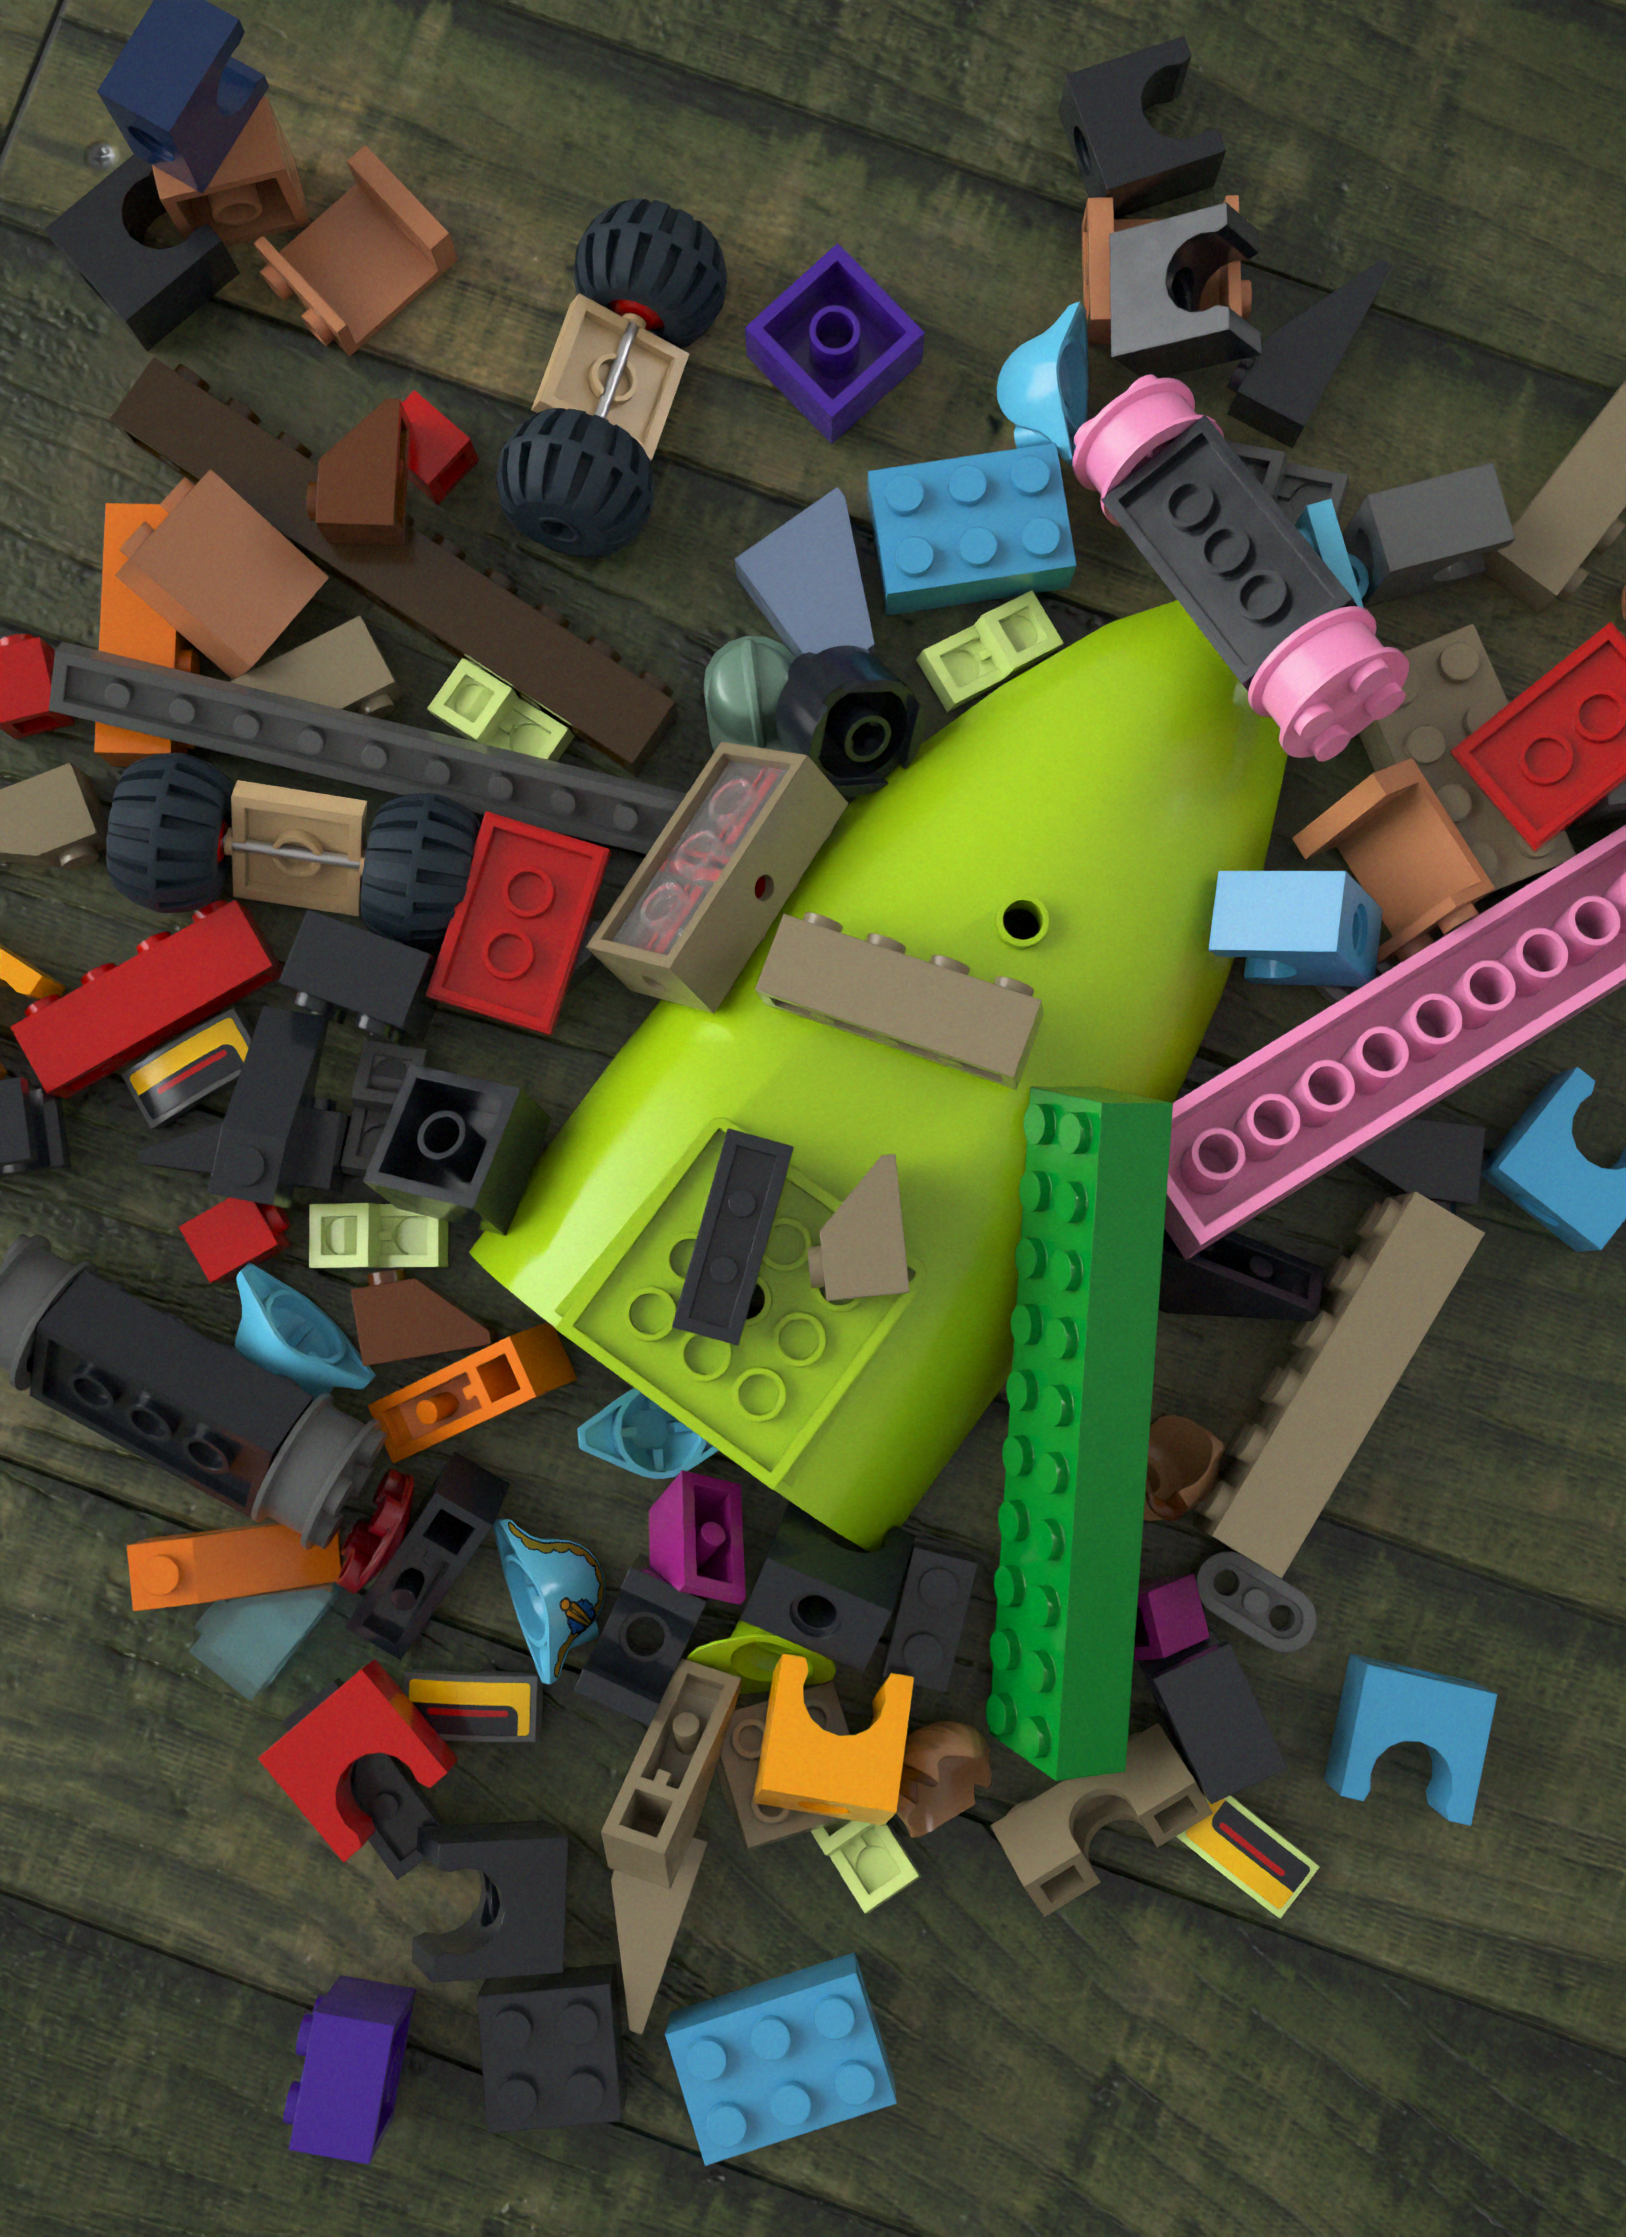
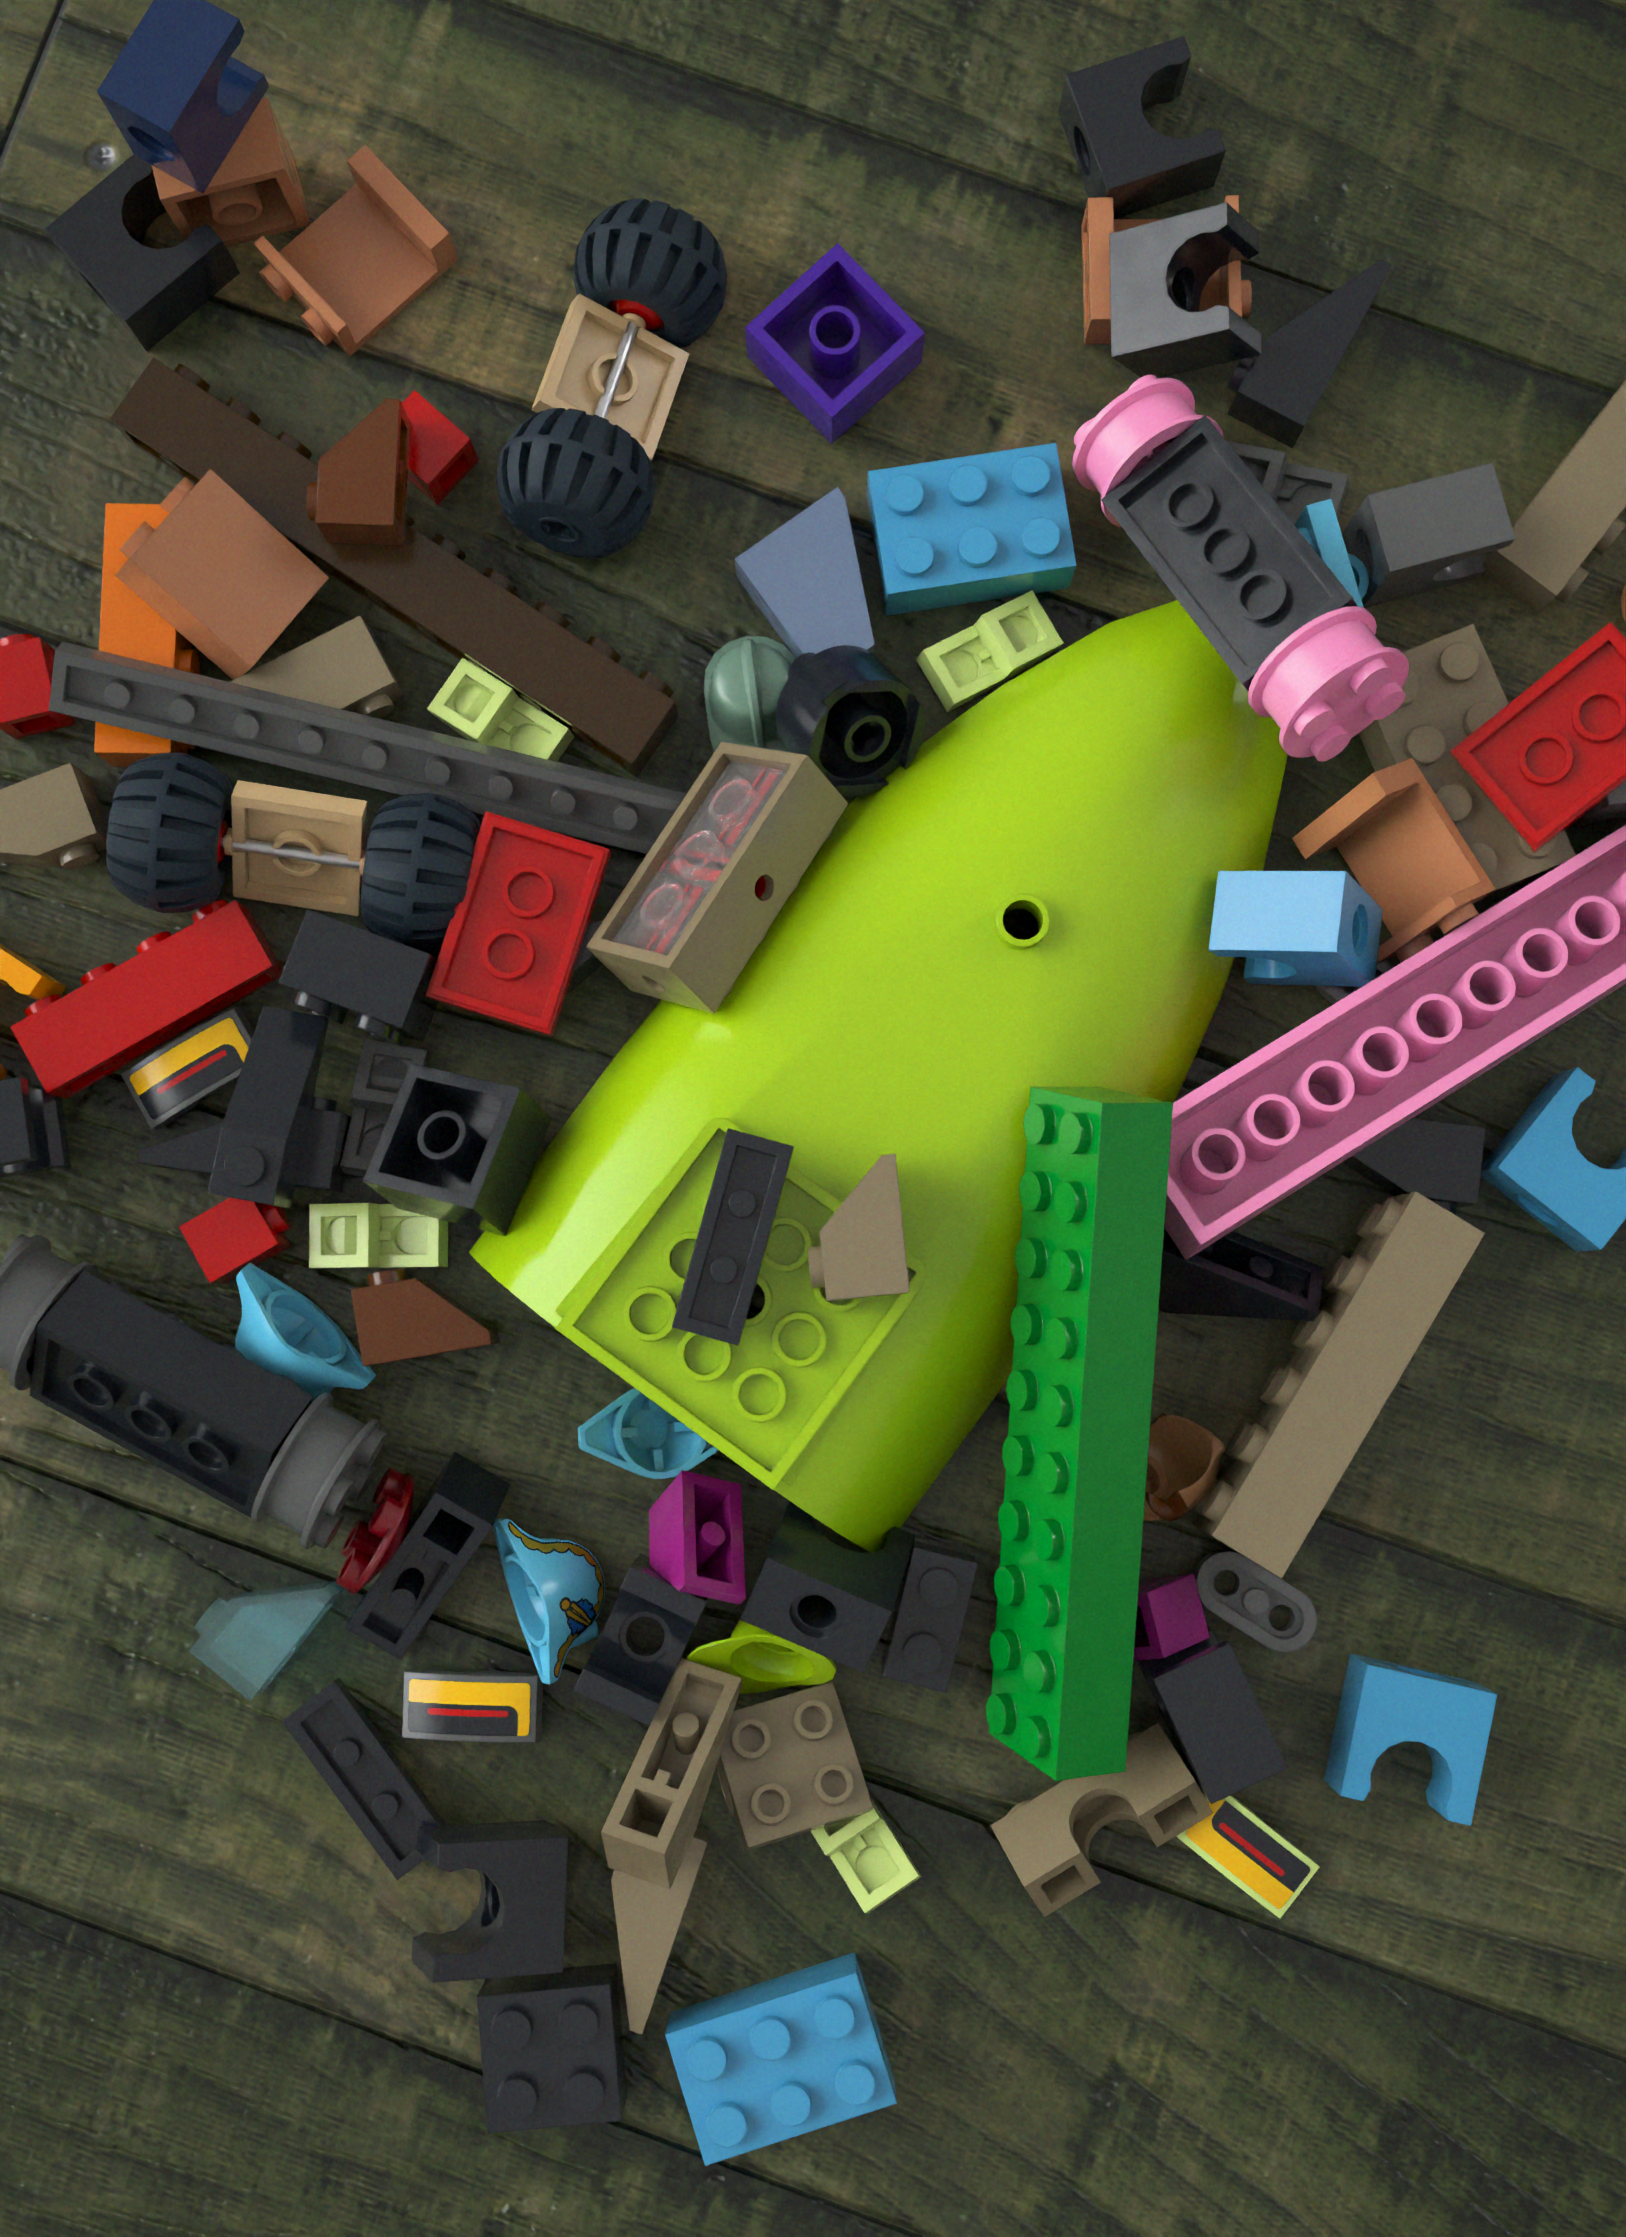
(226, 1565): orange slope -> none
(319, 1753): red piece -> none
(350, 2069): dark purple brick -> none
(473, 1391): orange slope -> none
(826, 1772): light orange piece -> none
(900, 999): dark tan brick -> none
(941, 1774): medium nougat hair -> none
(1048, 384): medium azure hat -> none

